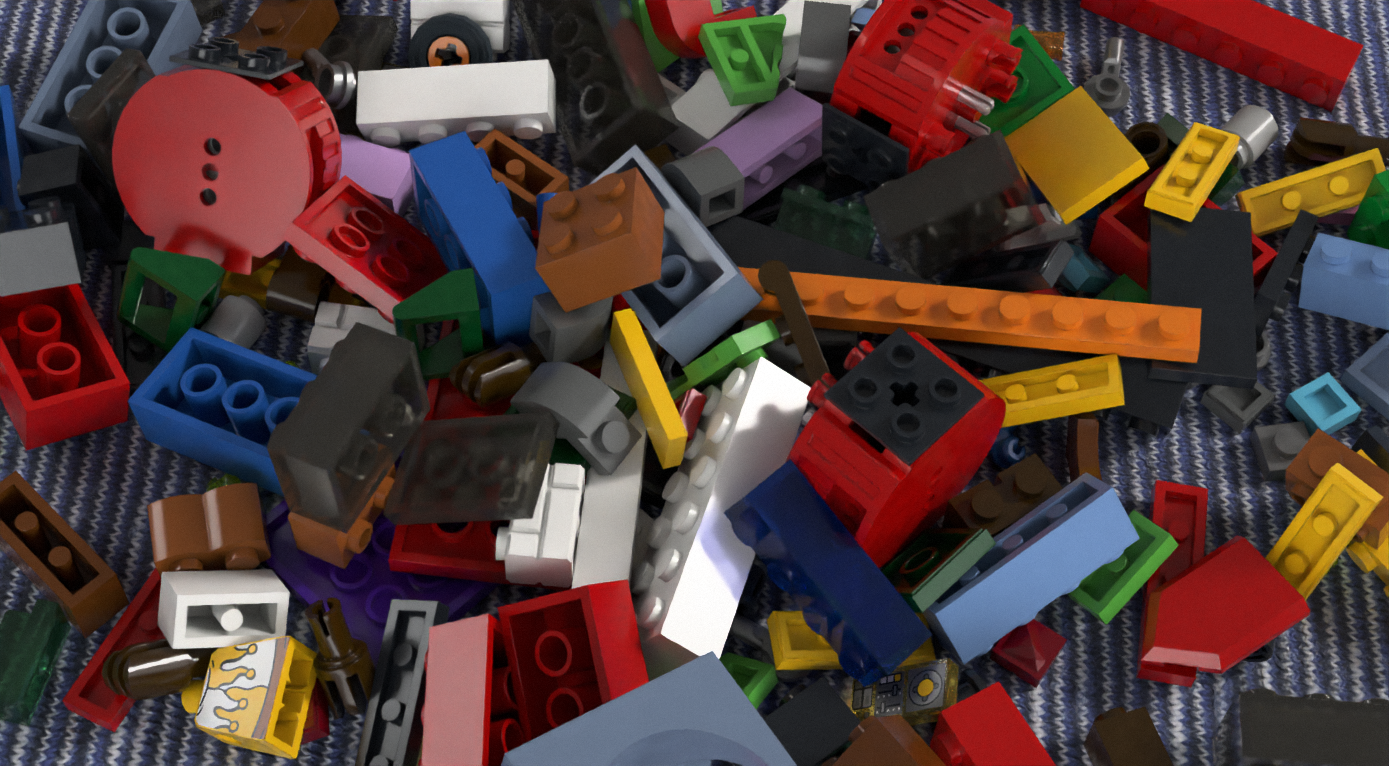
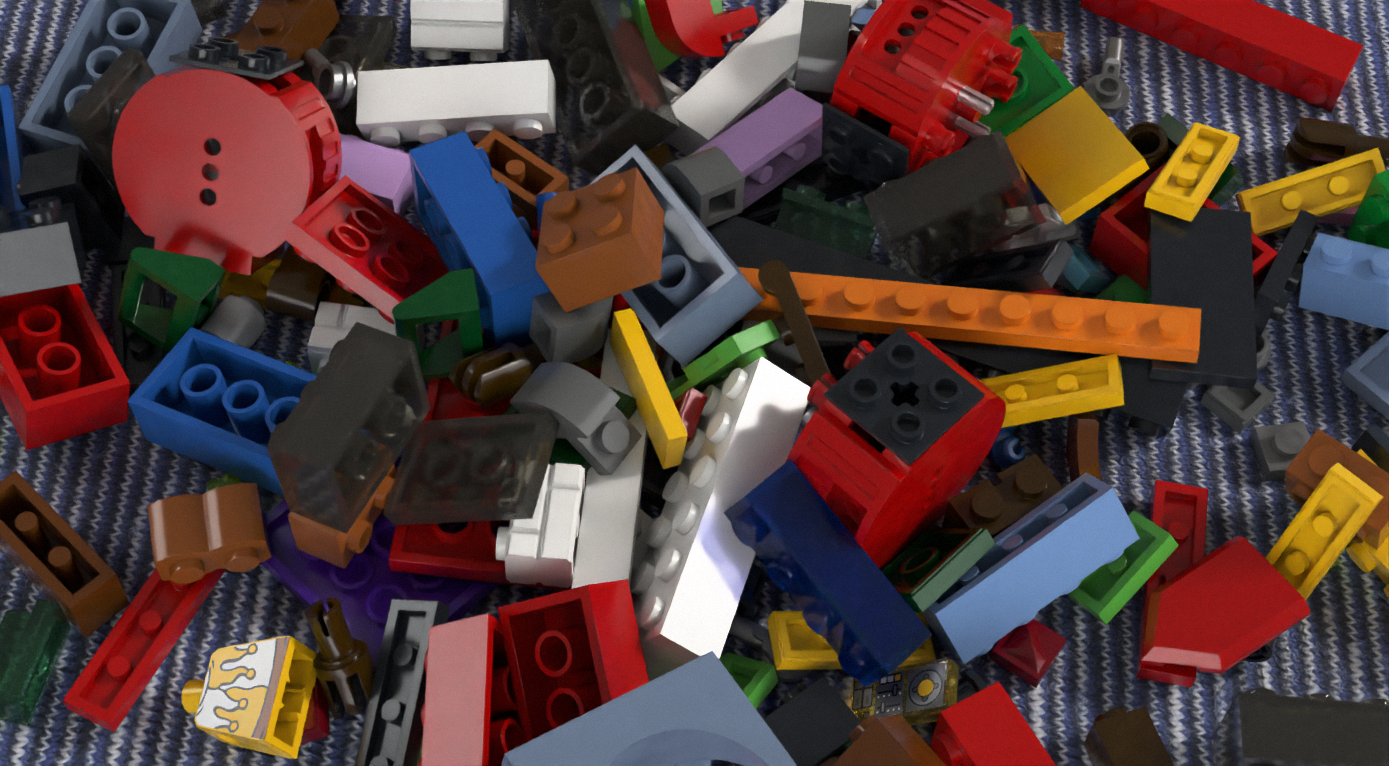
(154, 669): dark brown arm -> none
(221, 607): white brick -> none
(444, 30): black bush -> none
(745, 56): bright green wing -> none
(1256, 133): light grey brick -> none
(1322, 405): medium azure plate -> none

